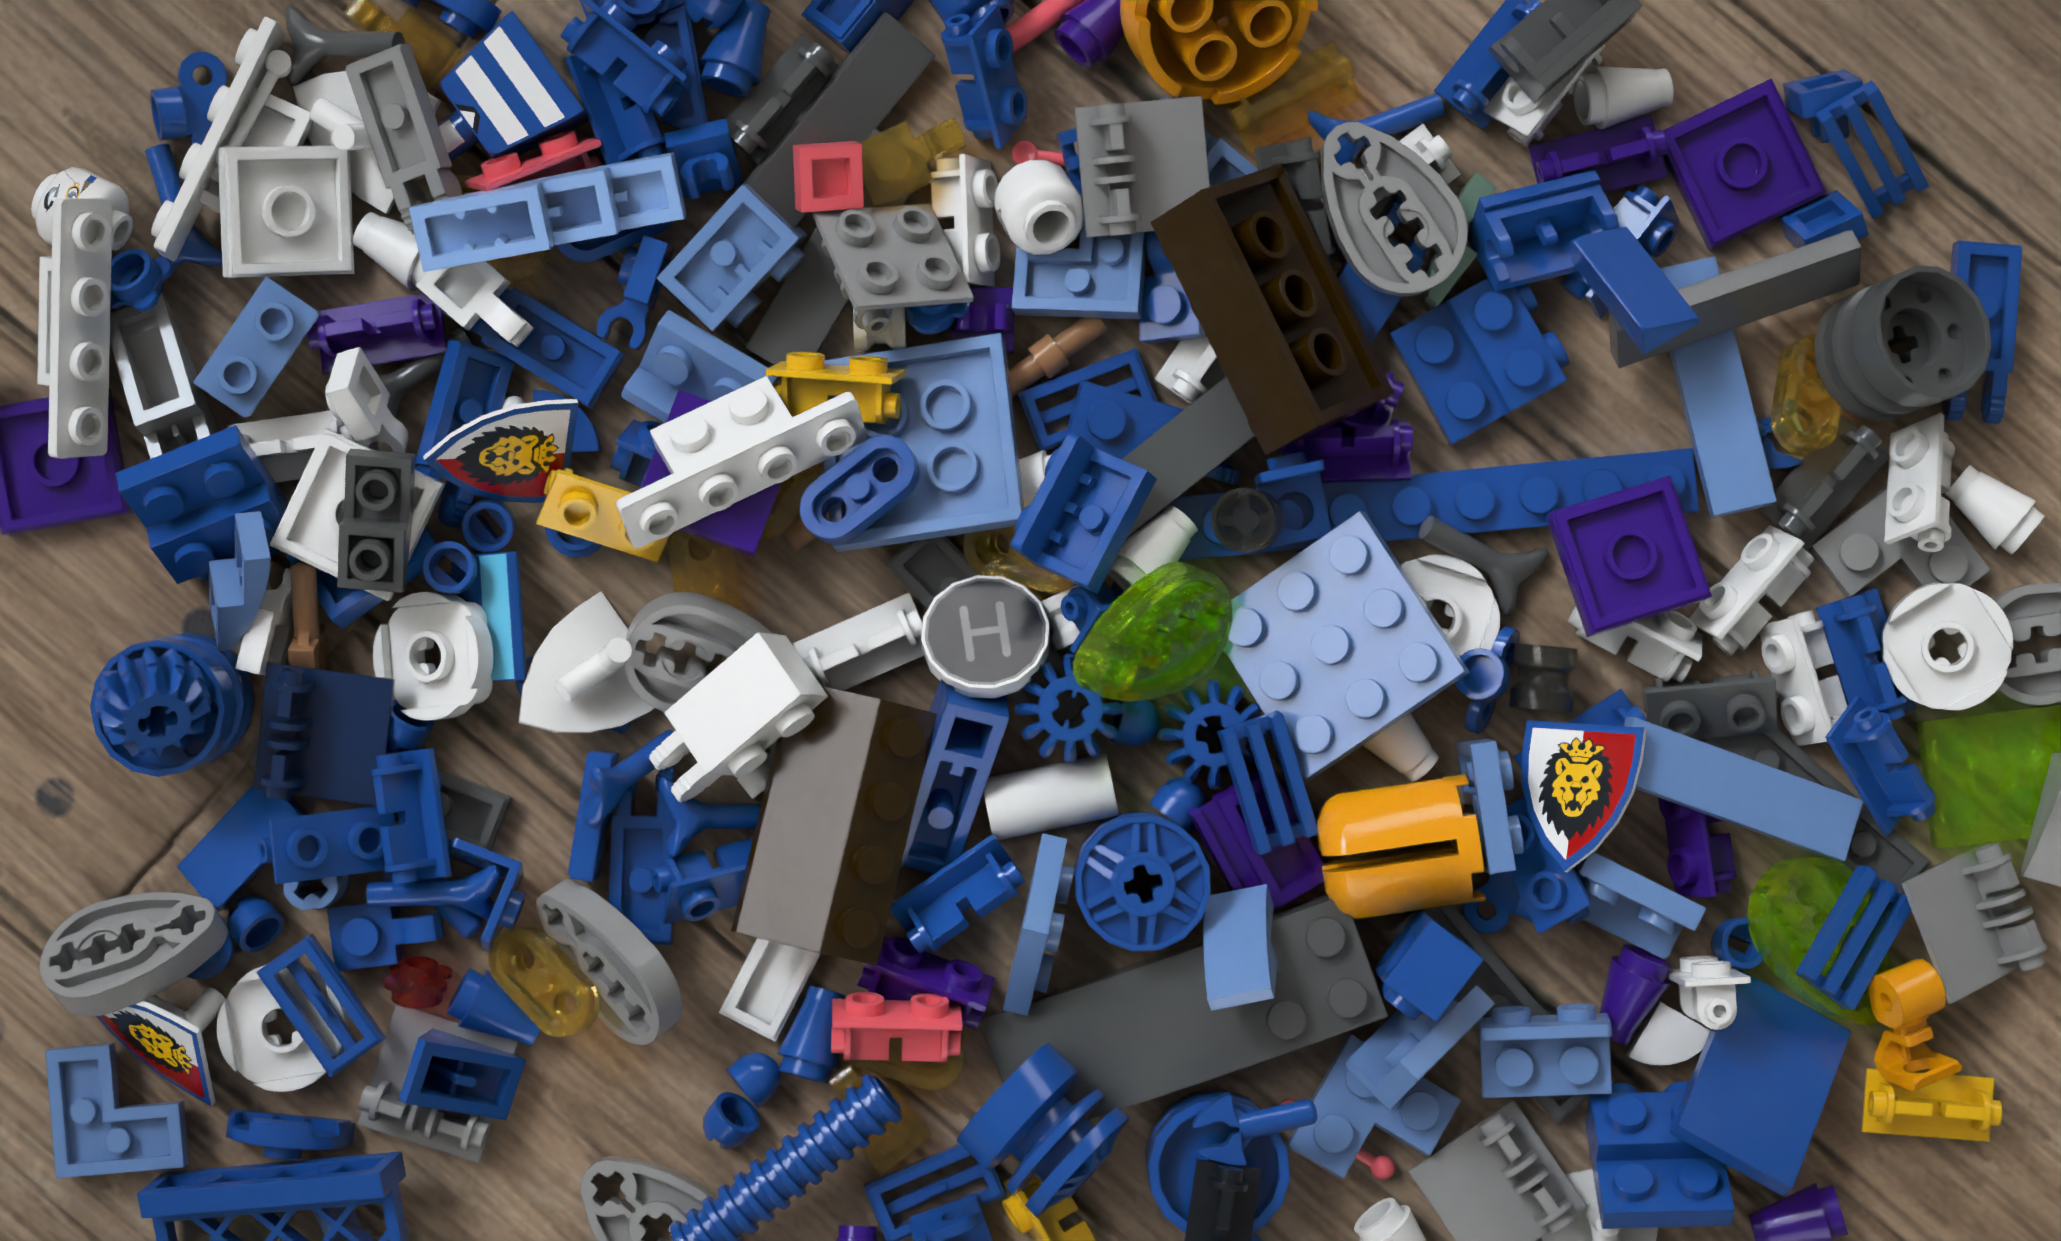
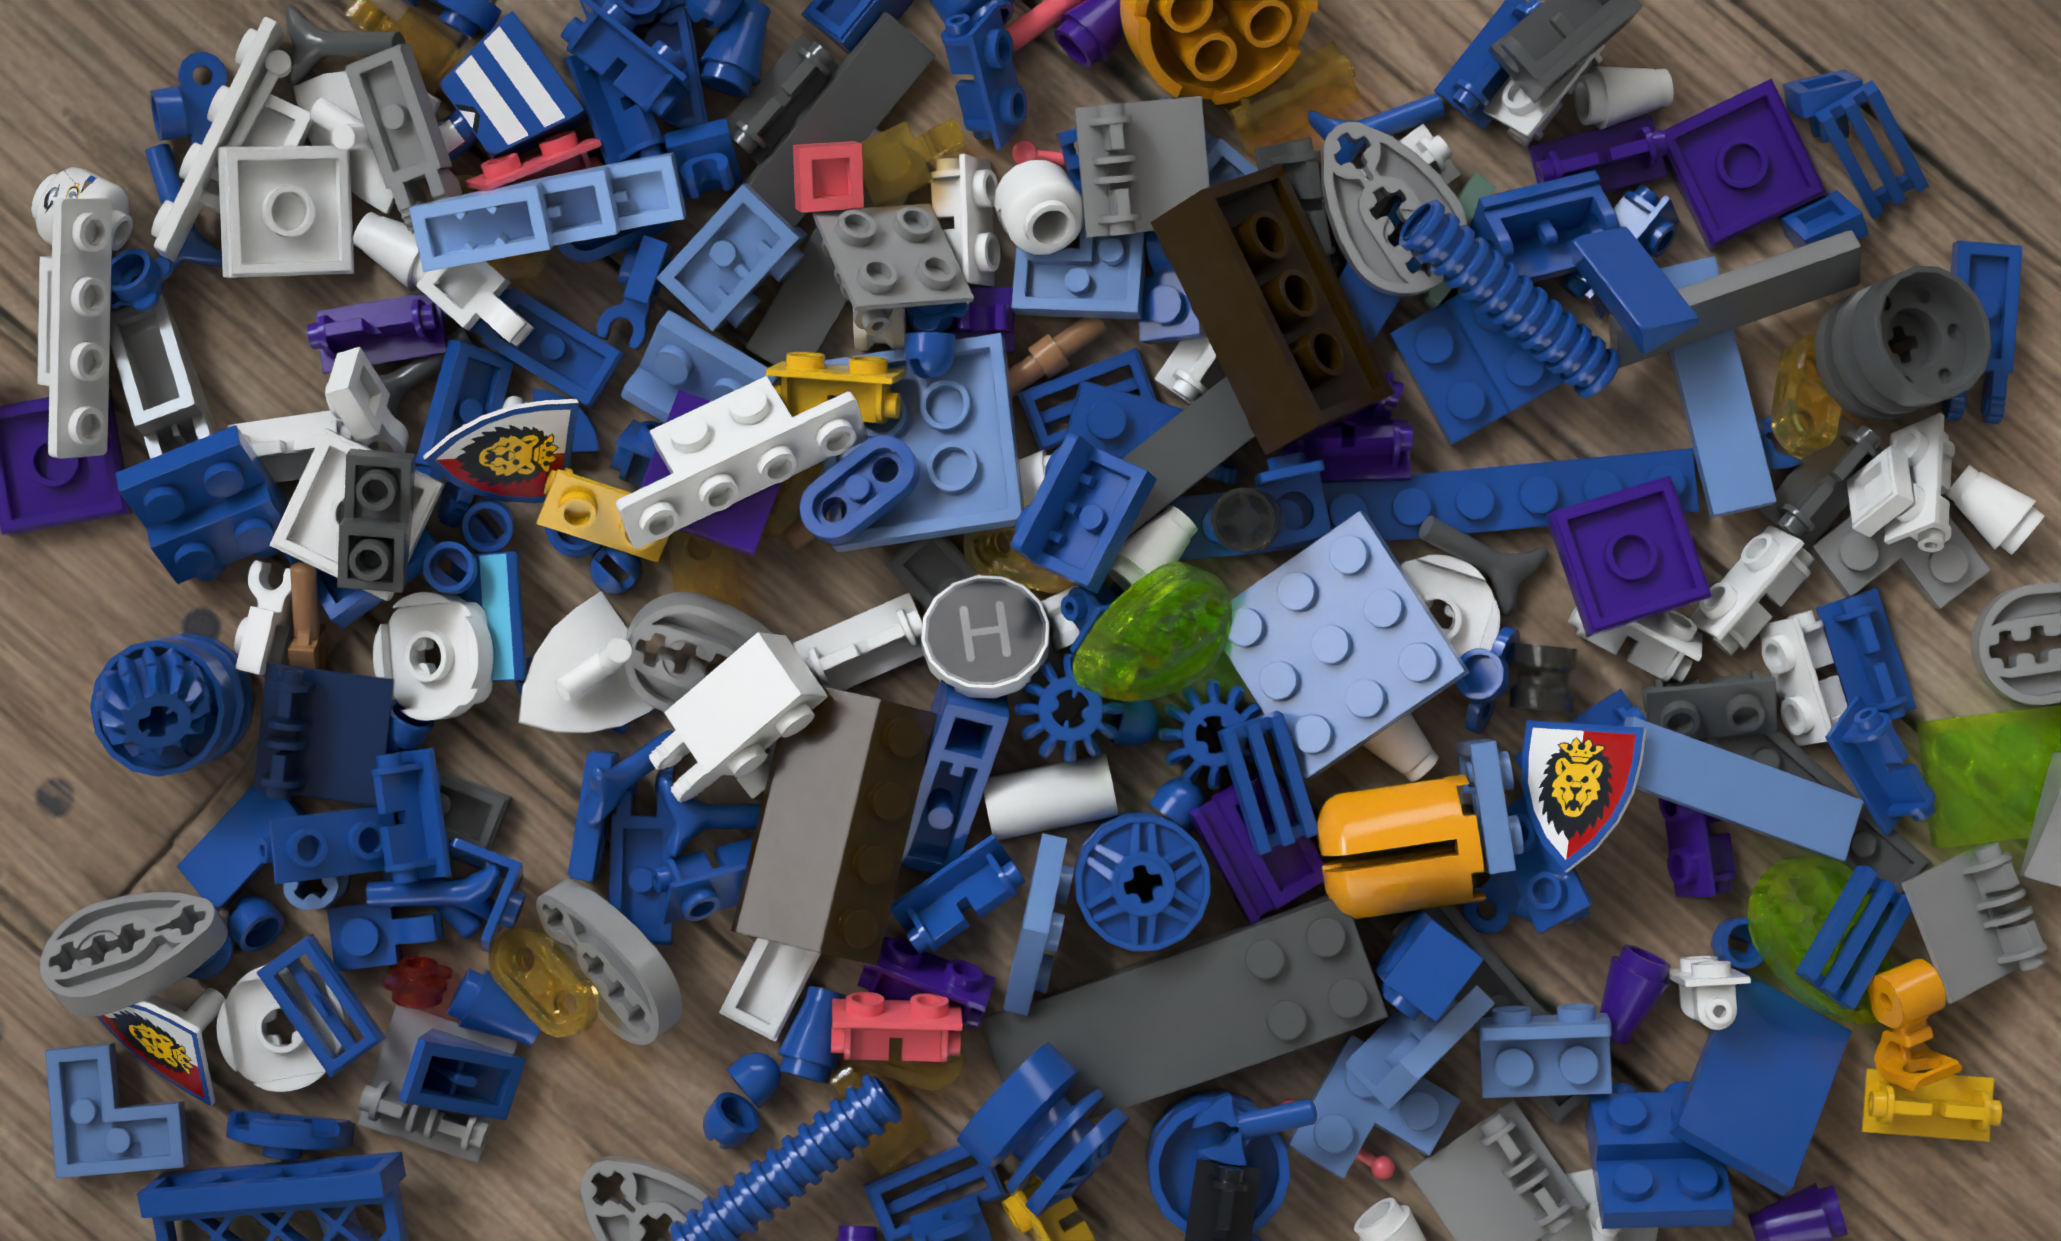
(239, 582): medium blue slope -> none
(257, 347): medium blue bracket -> none
(606, 581): none -> blue hinge
(929, 353): none -> blue hinge
(1239, 947): medium blue slope -> none
(1509, 299): none -> blue piece
(1635, 906): medium blue bracket -> none
(1667, 1037): white tile -> none
(1880, 491): none -> white tile
(1954, 609): white plate -> none

